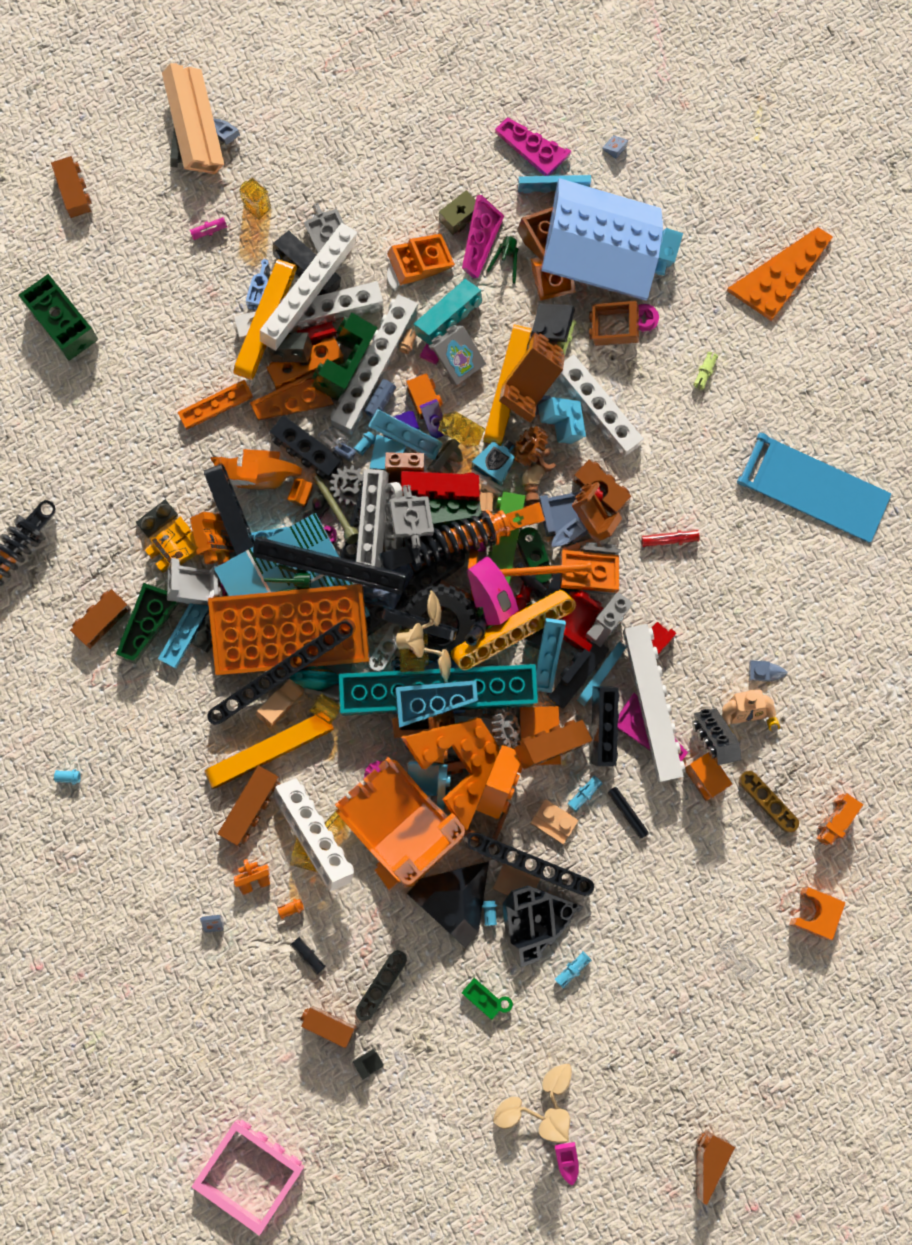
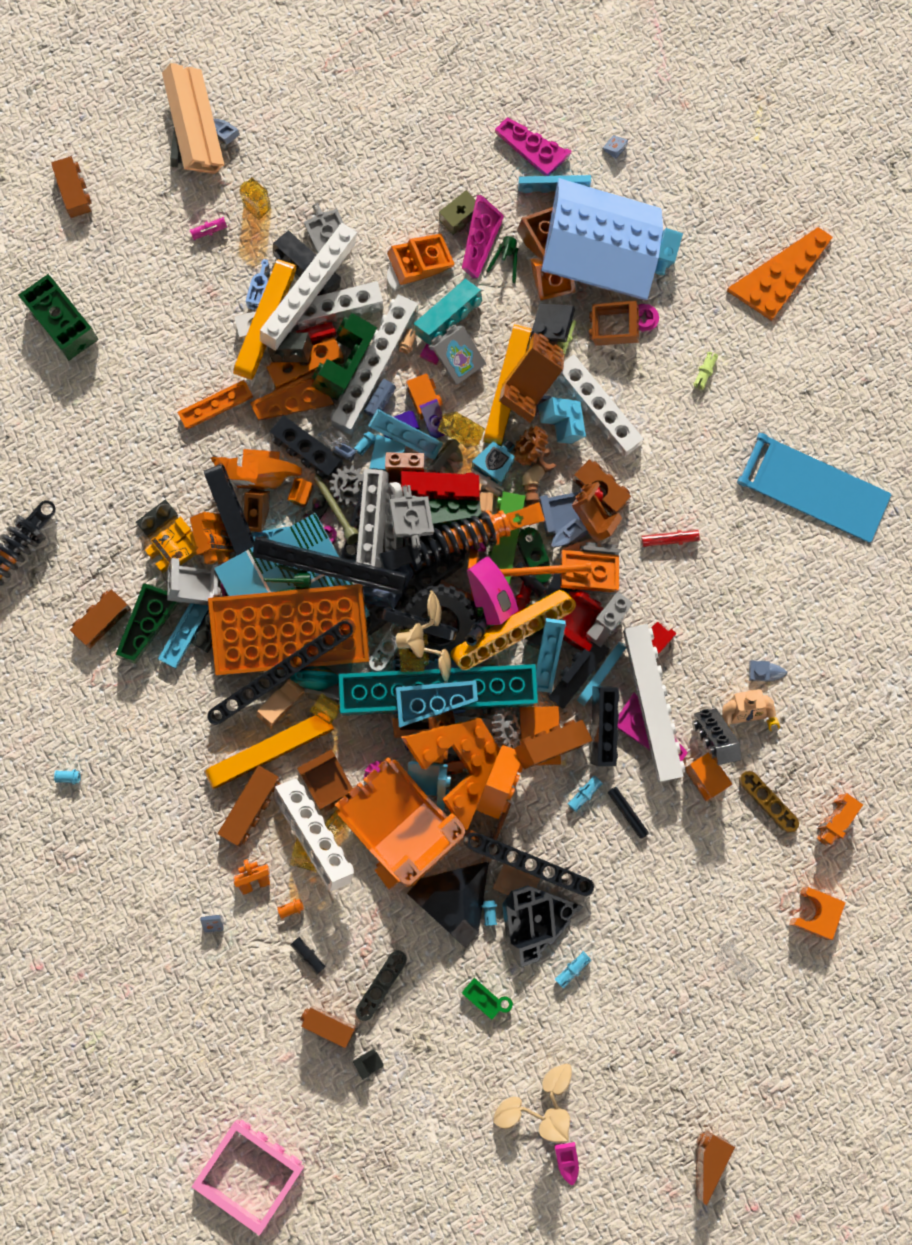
(256, 509): none -> dark orange slope
(325, 780): none -> dark orange panel
(554, 821): light nougat plate -> none

